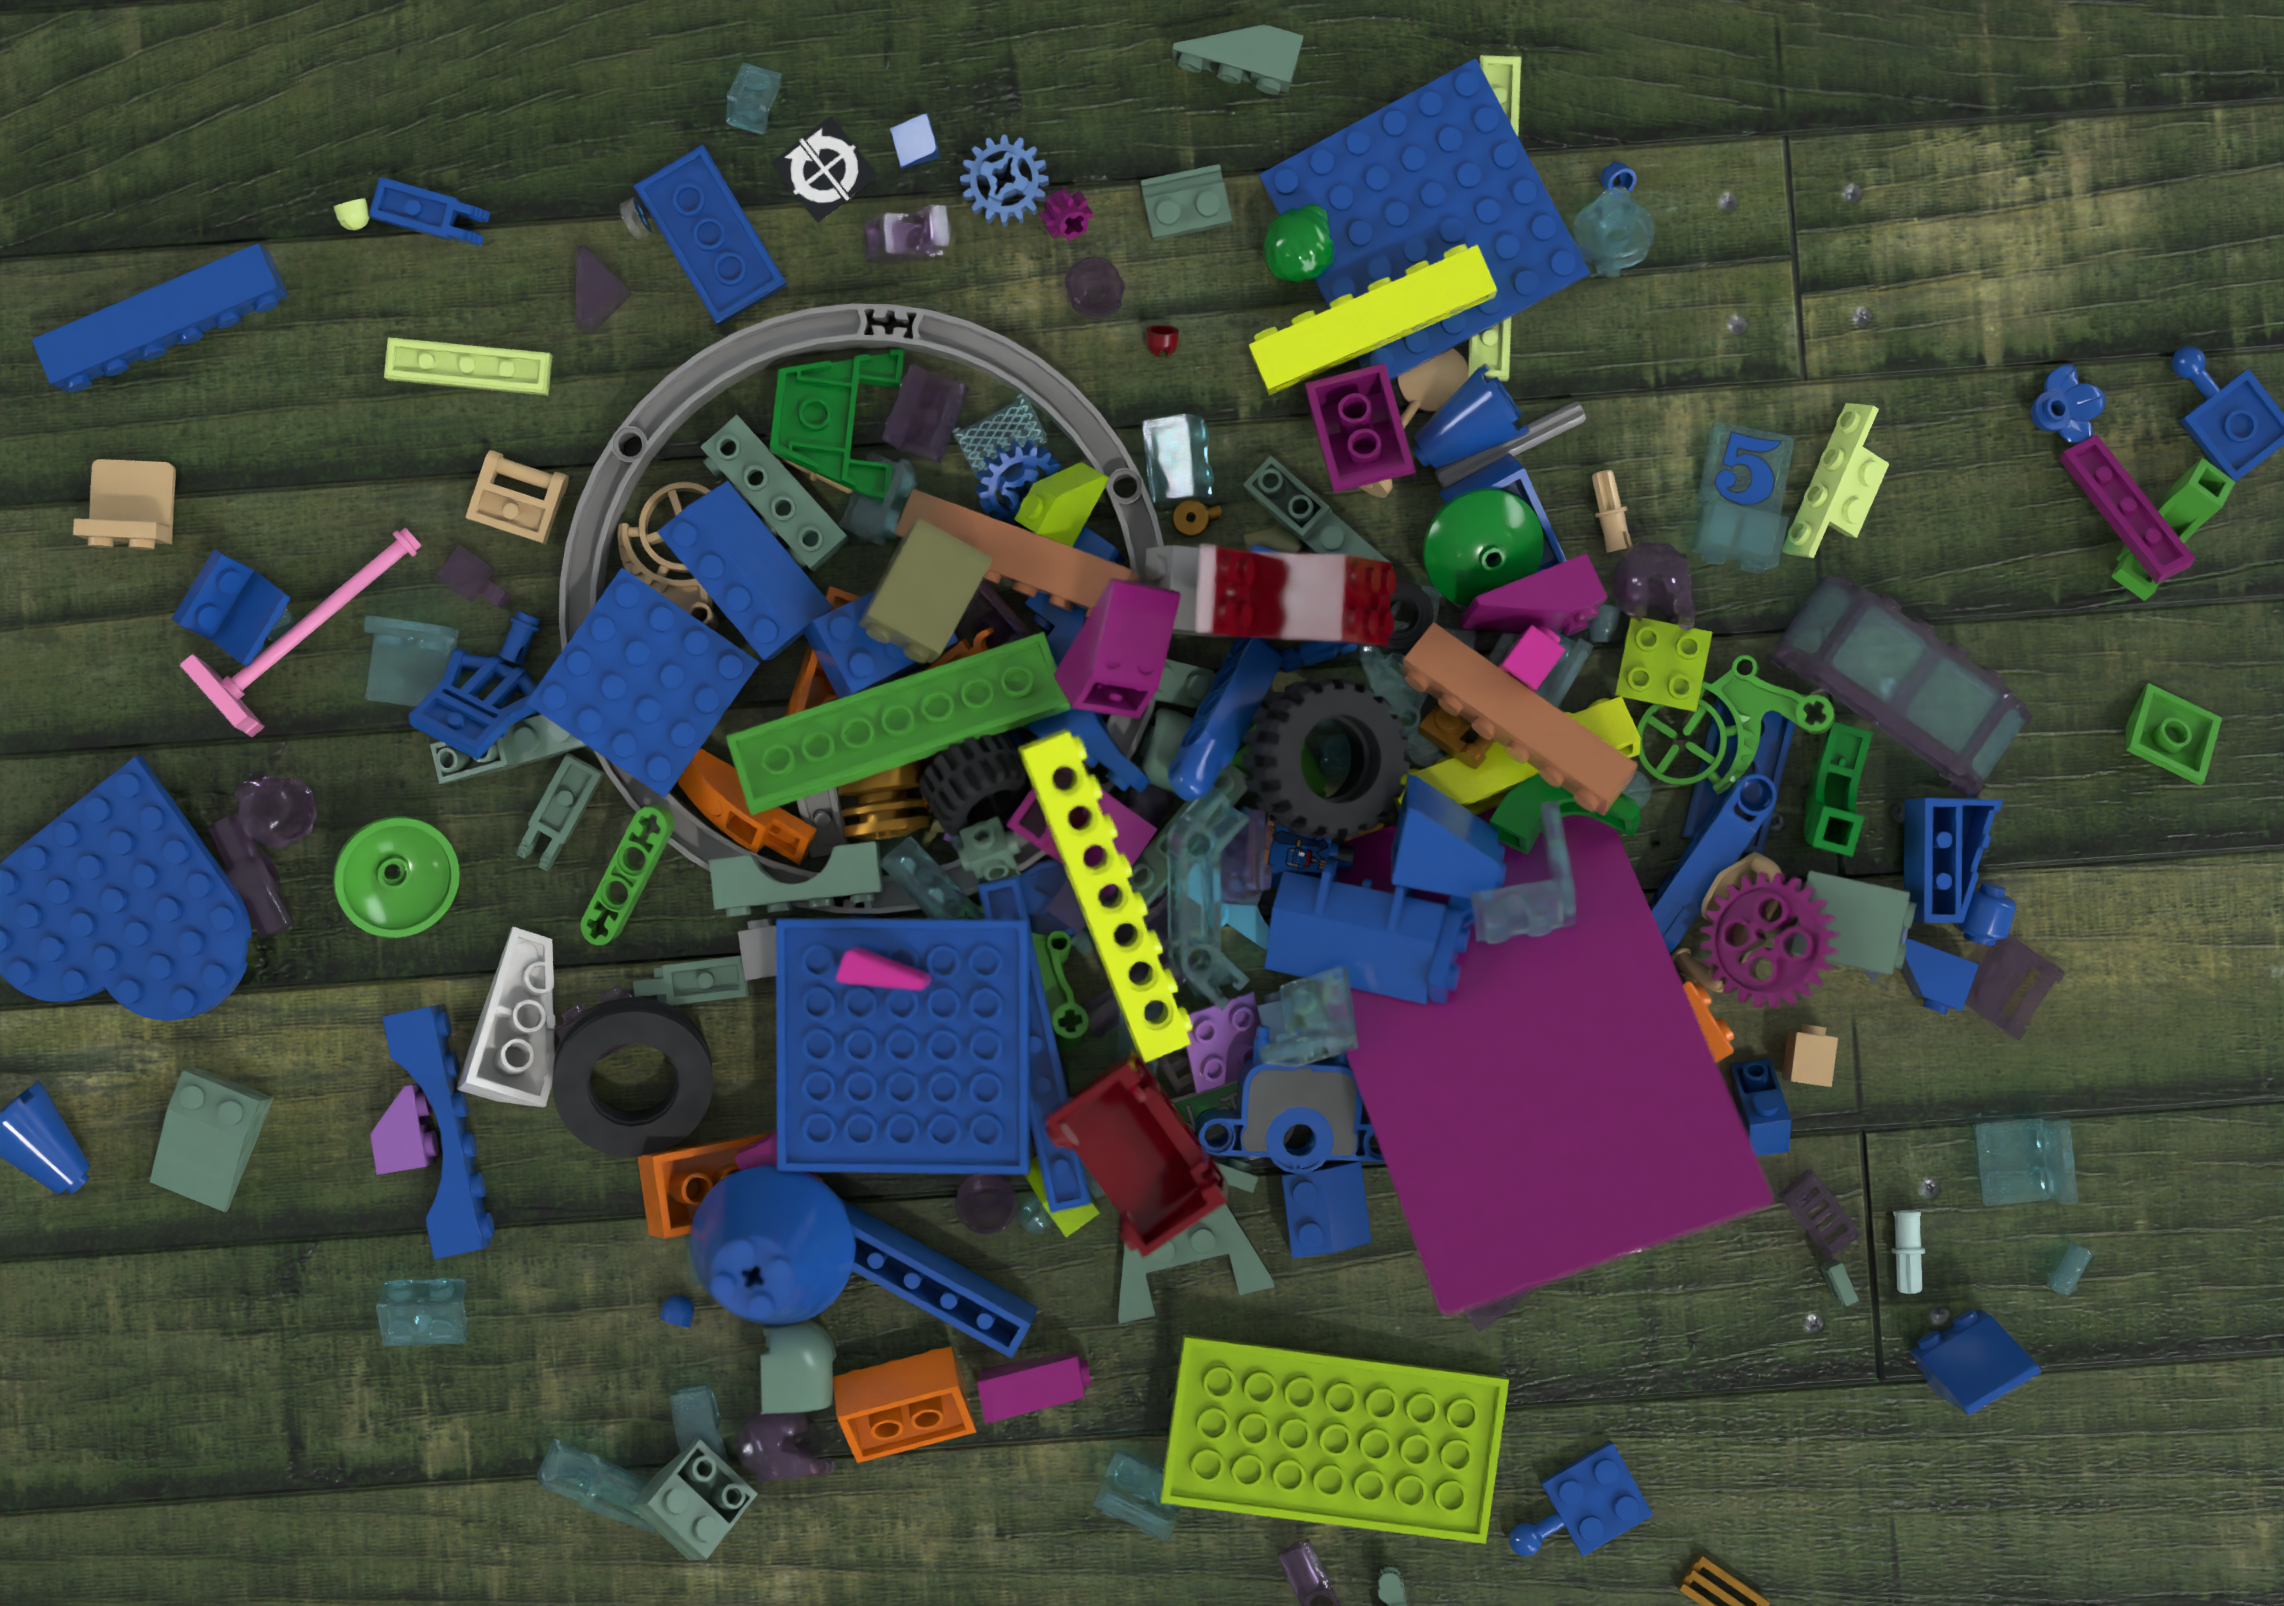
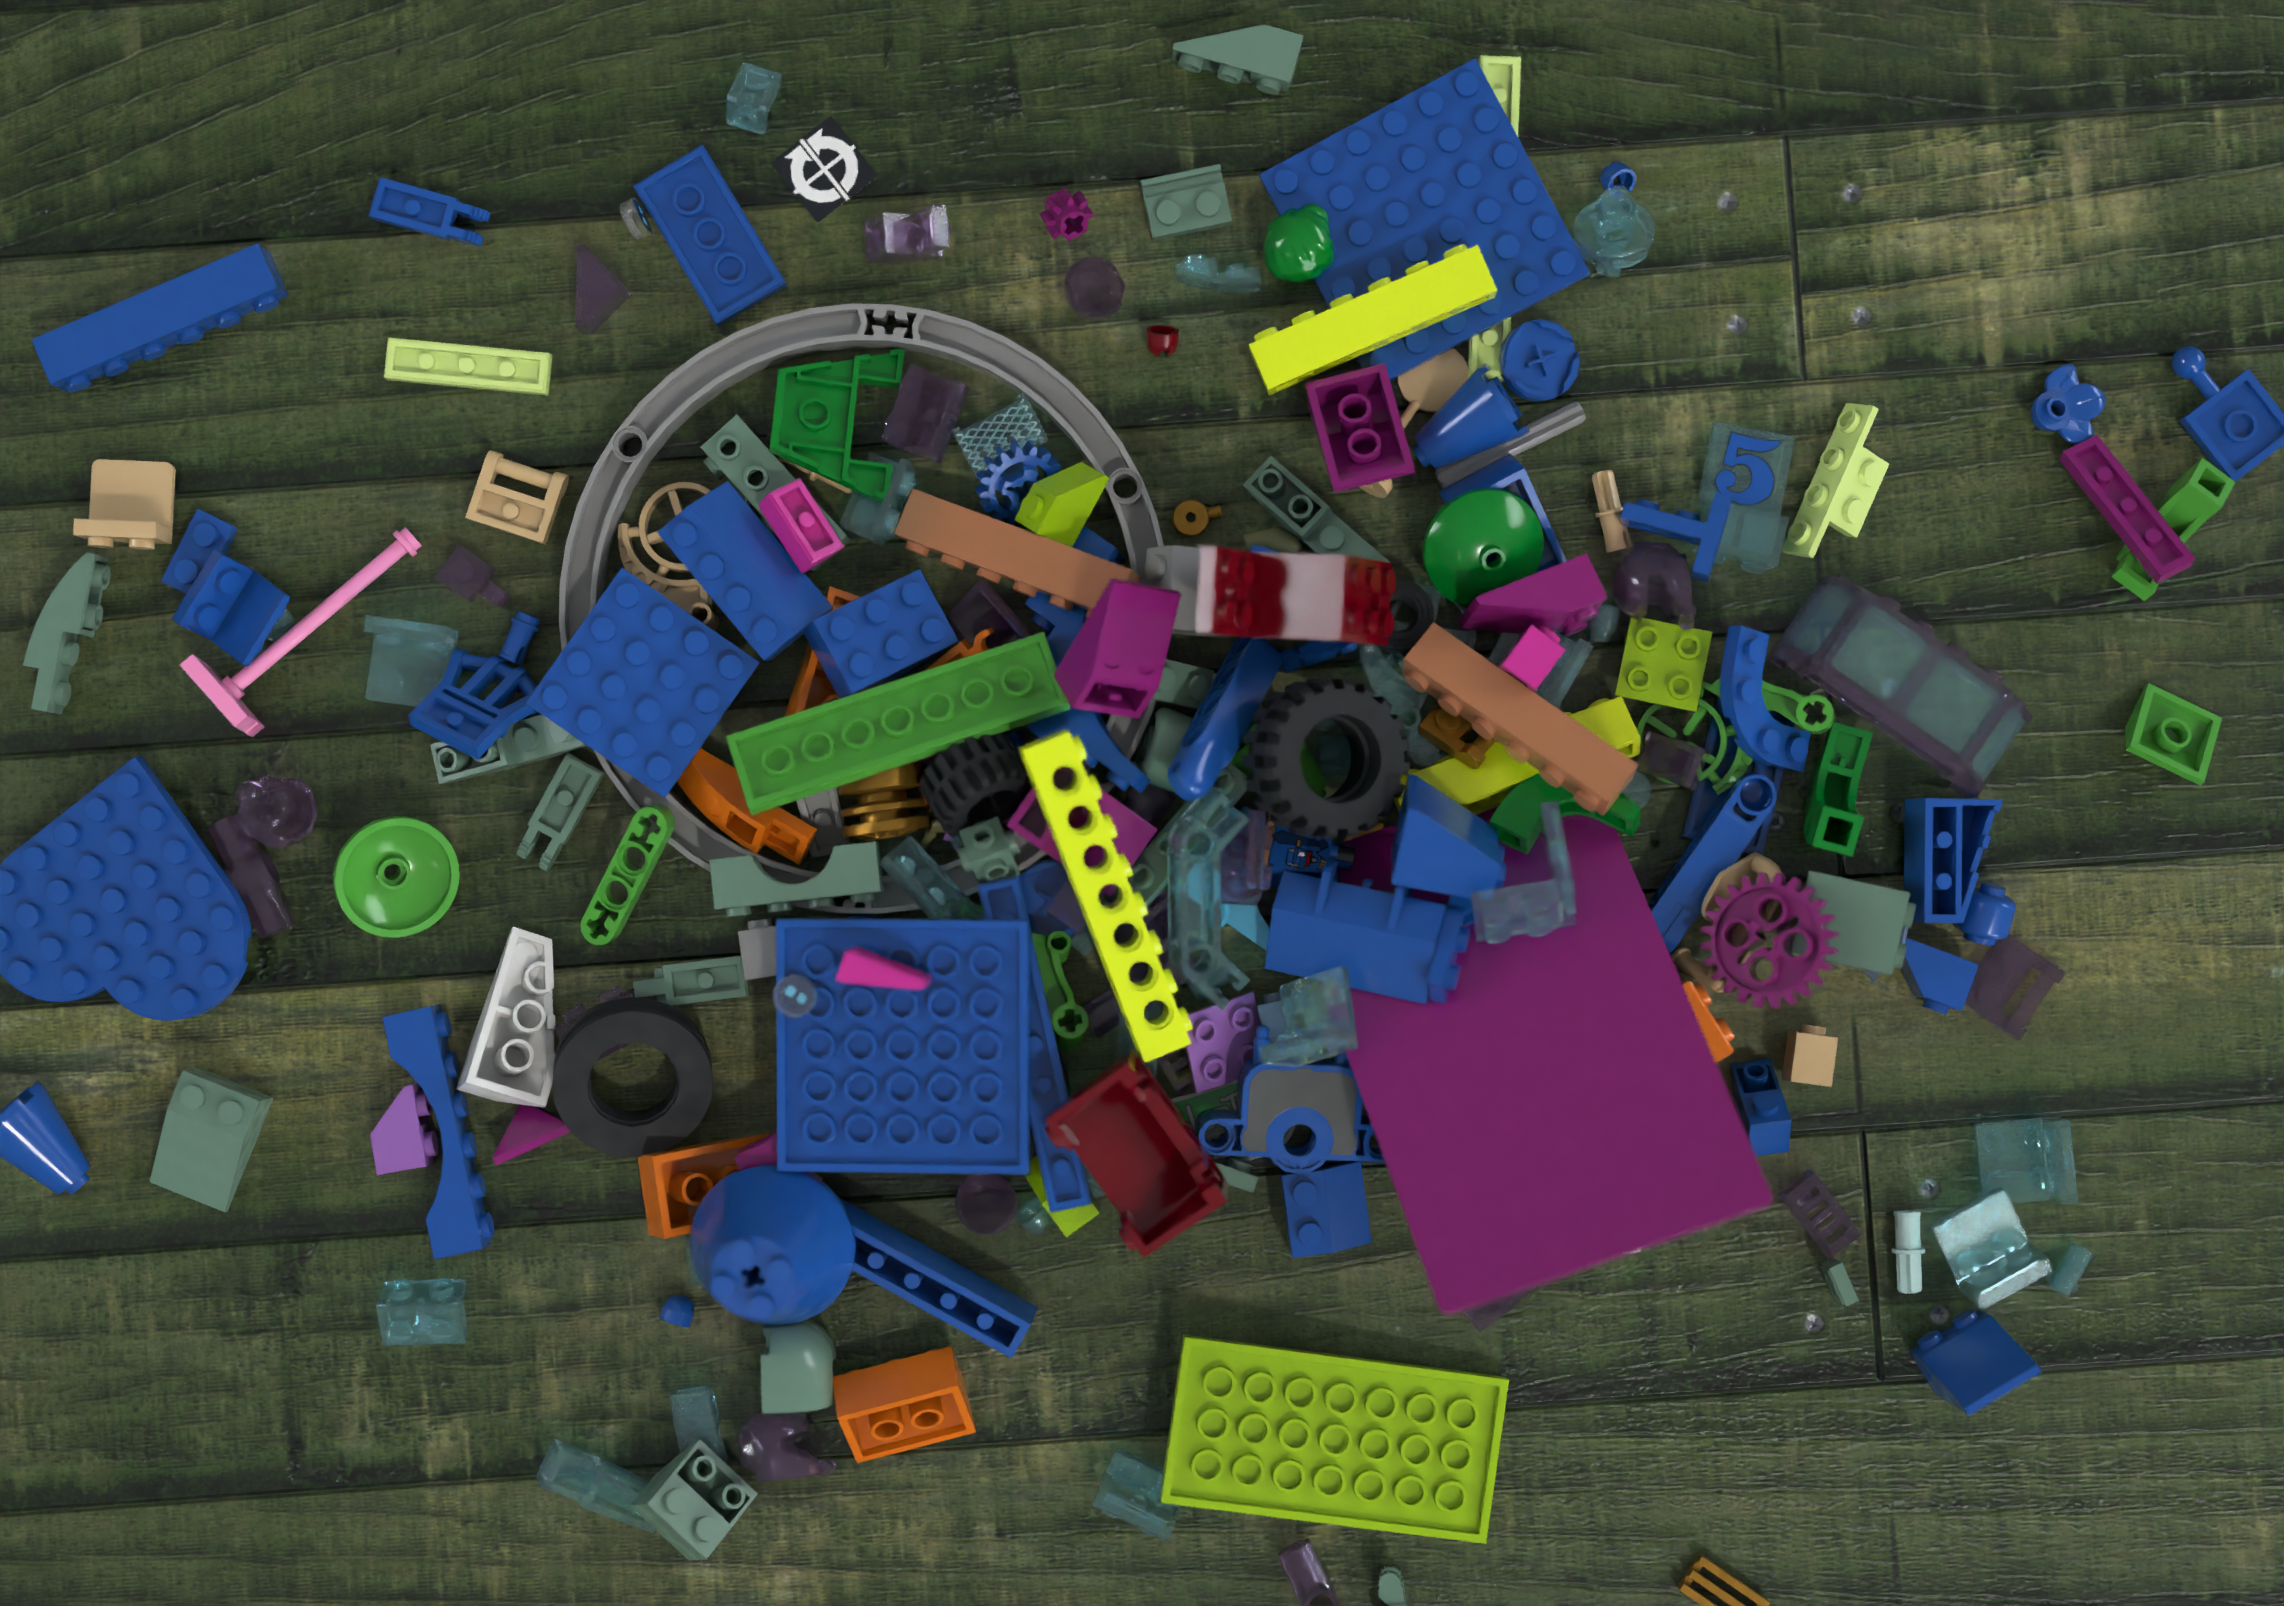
(68, 612): none -> sand green slope
(195, 548): none -> blue plate
(353, 214): yellowish green hinge -> none
(528, 1130): none -> magenta slope
(795, 995): none -> clear tile
(800, 525): none -> dark pink slope
(915, 141): slope -> none
(924, 591): olive slope -> none
(989, 172): medium blue gear -> none
(1032, 1385): magenta slope -> none
(1177, 458): clear light blue bracket -> none
(1204, 274): none -> clear light blue slope
(1208, 1238): sand green wing -> none
(1539, 360): none -> blue tile
(1592, 1501): blue plate -> none
(1672, 760): none -> slope
(1683, 527): none -> blue bracket
(1743, 703): none -> blue plate
(1989, 1249): none -> clear light blue bracket

